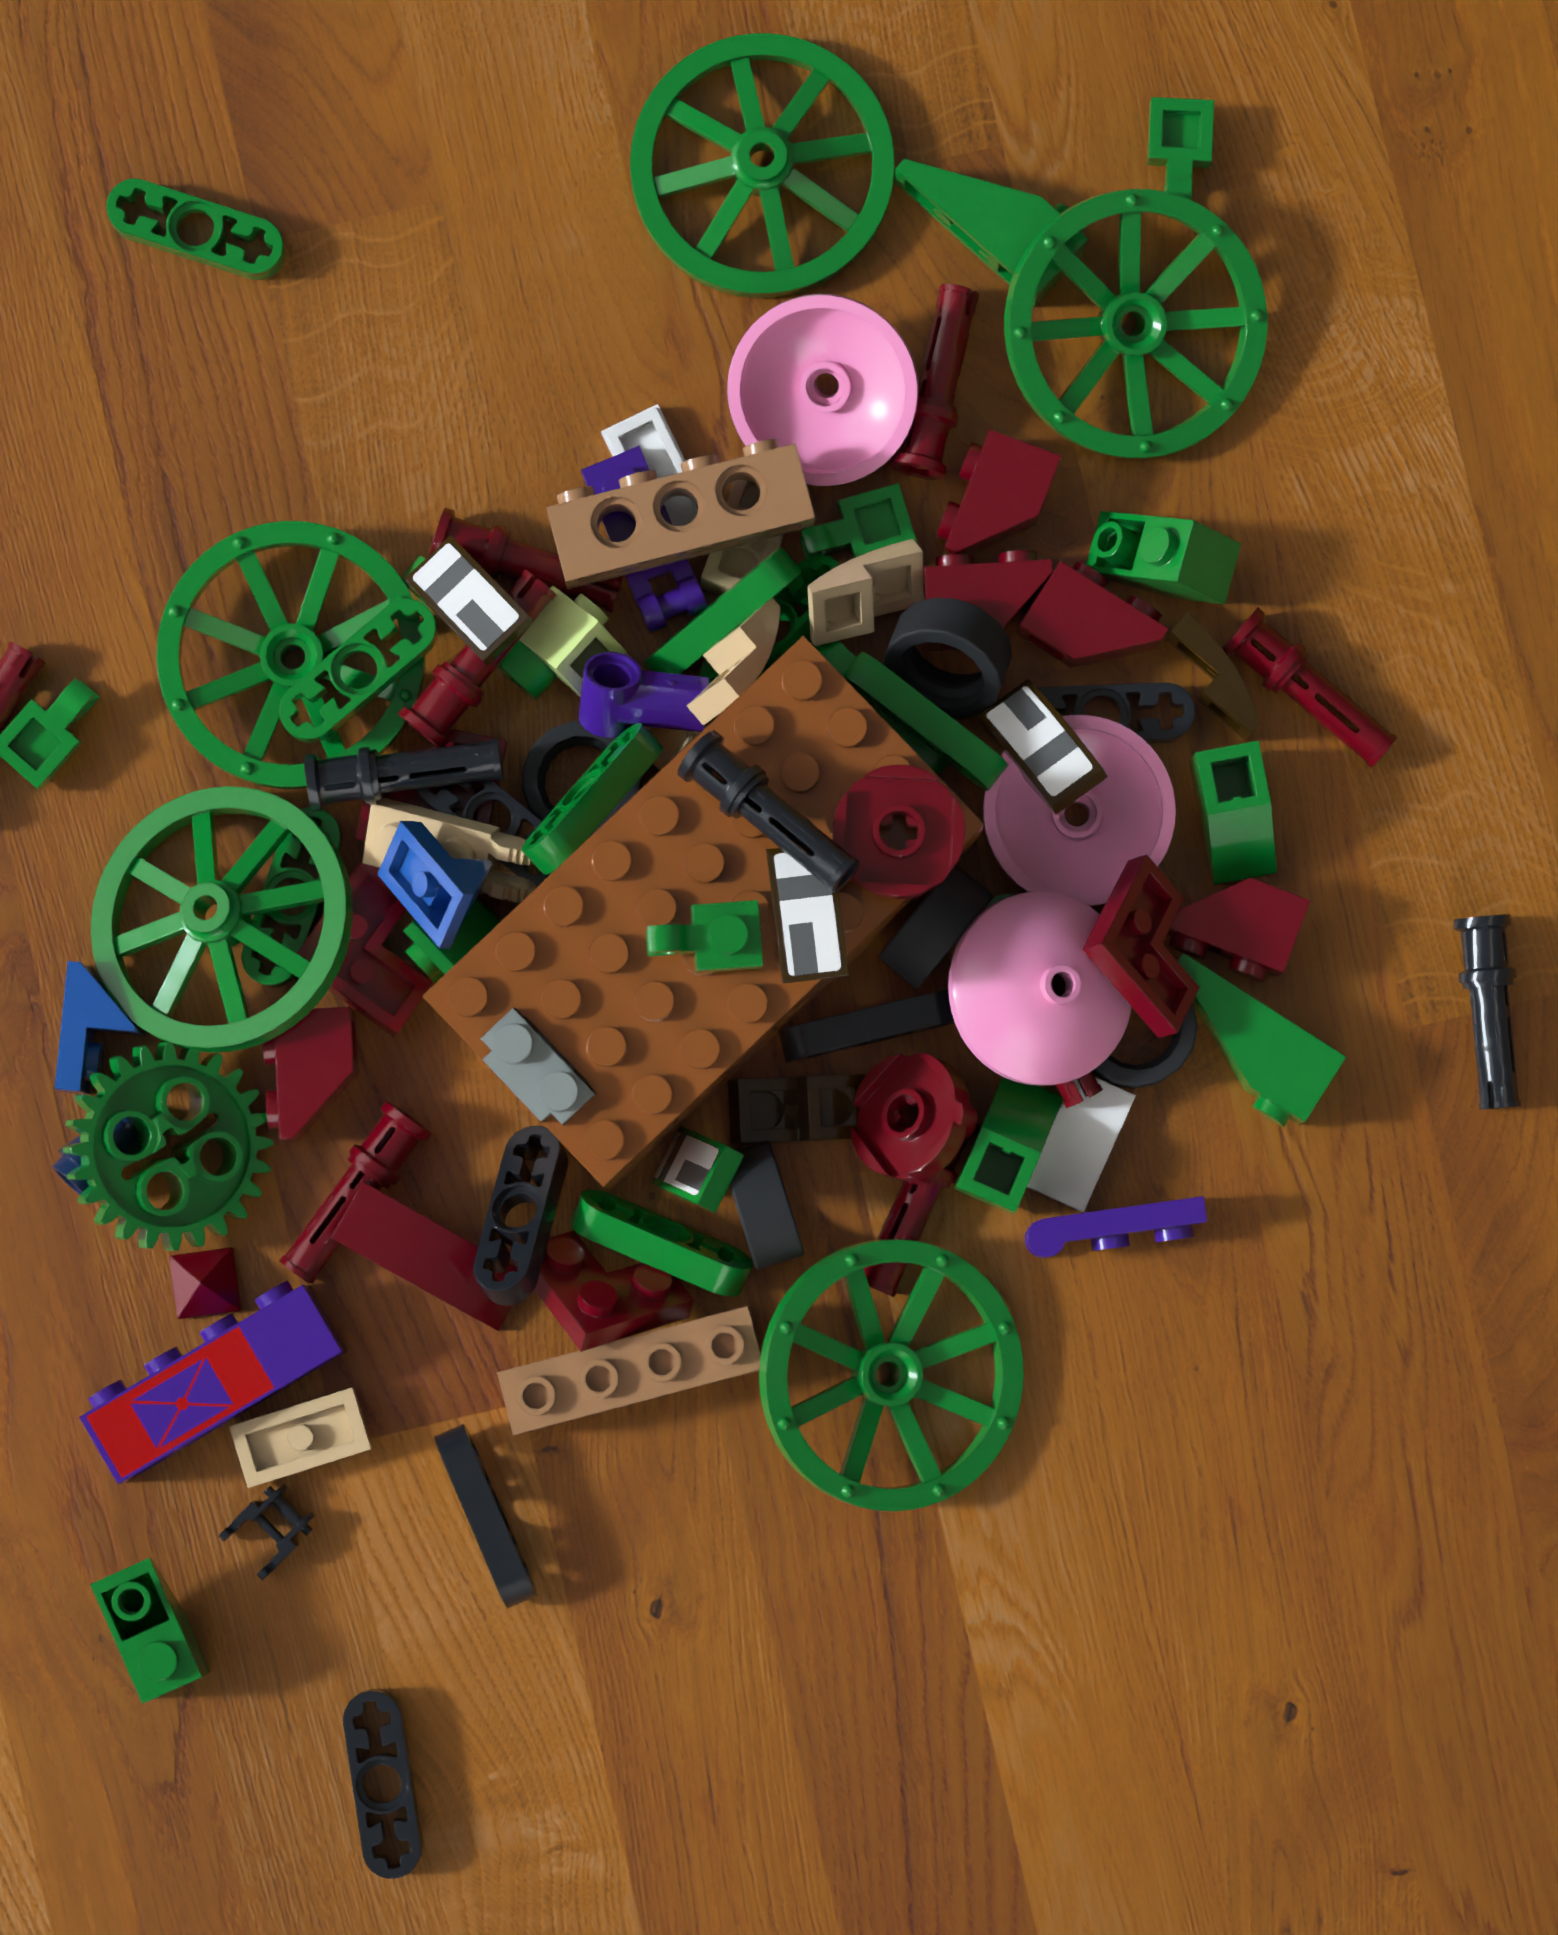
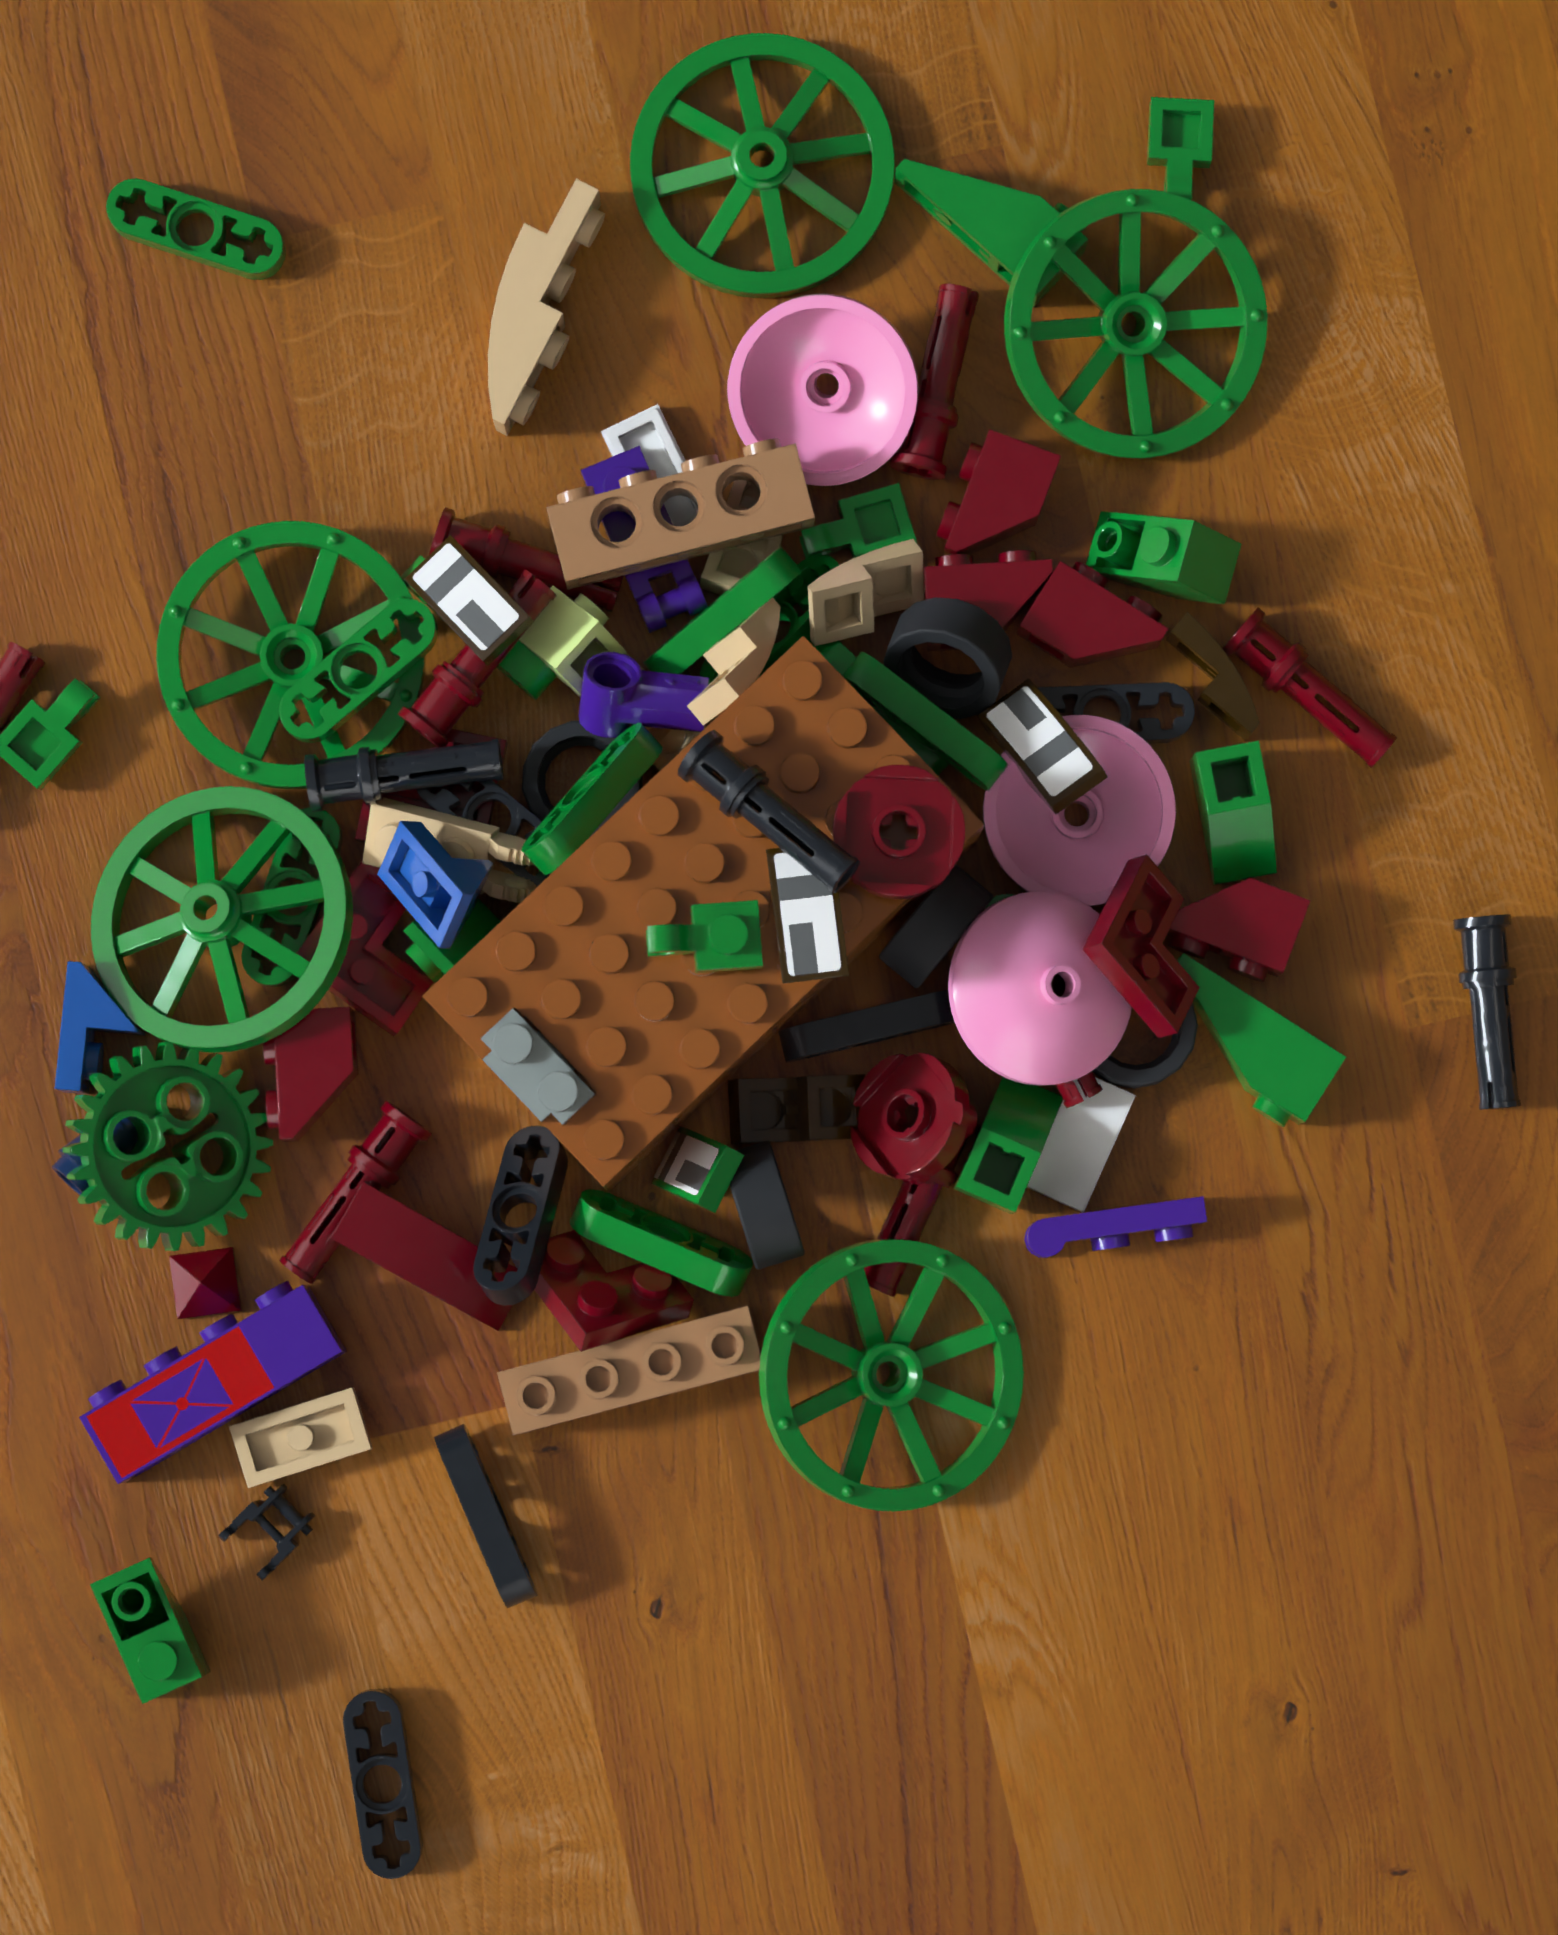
(523, 326): none -> tan slope

